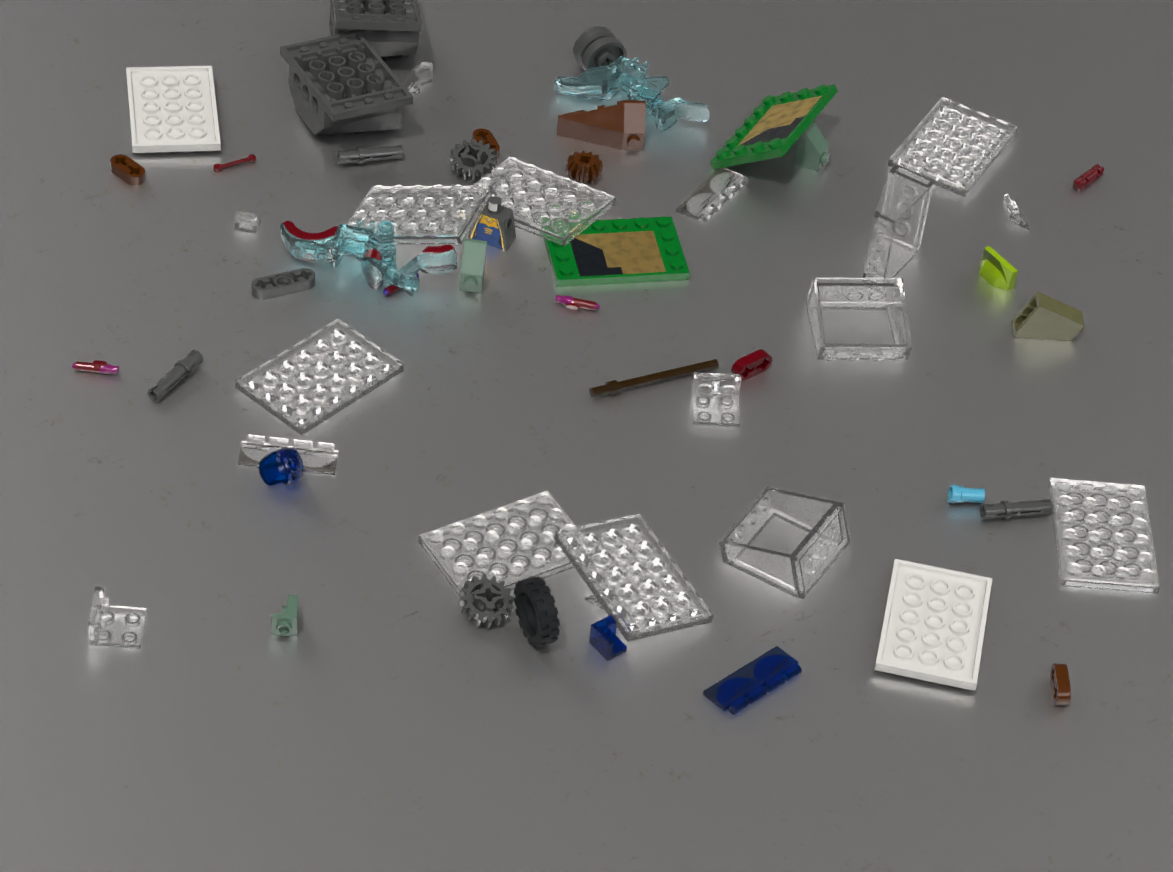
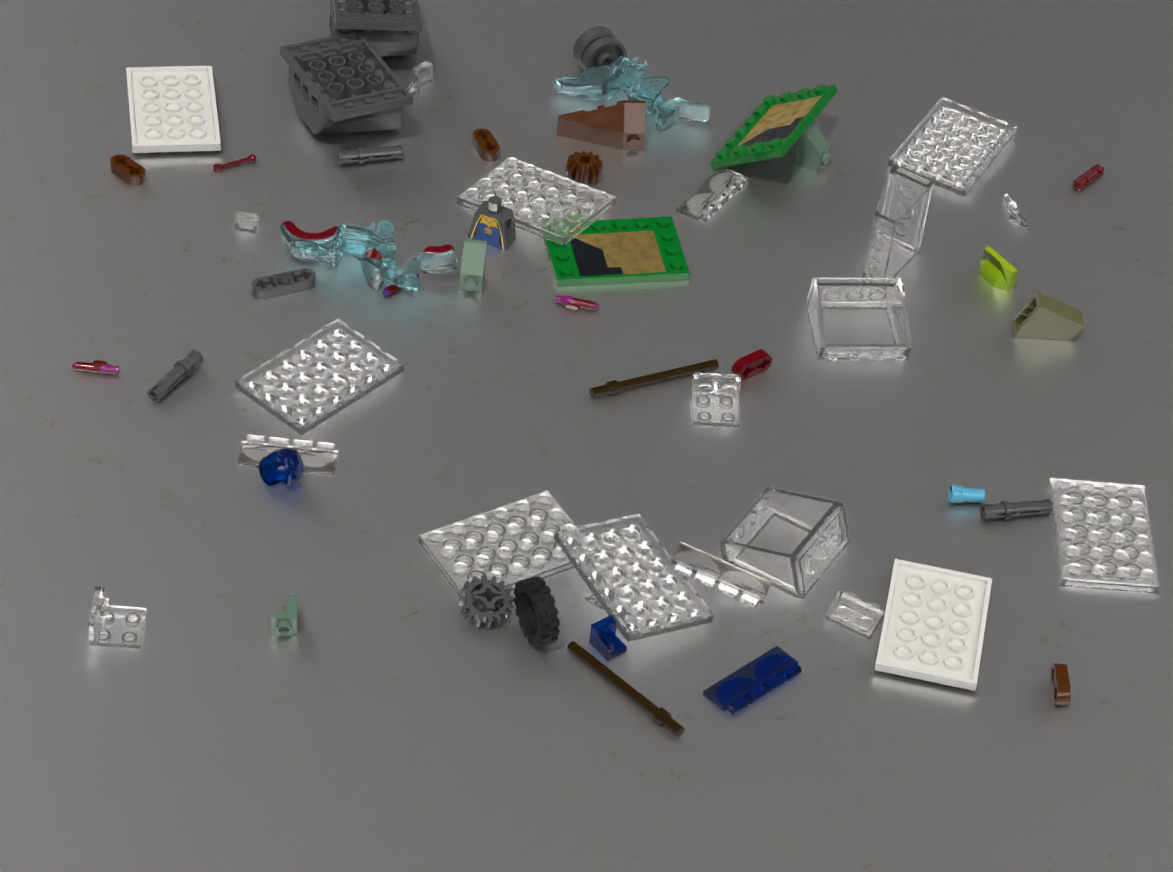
(424, 212): clear plate -> none
(472, 159): dark grey gear -> none
(659, 715): none -> dark brown bar
(714, 570): none -> clear windscreen
(855, 614): none -> clear bracket

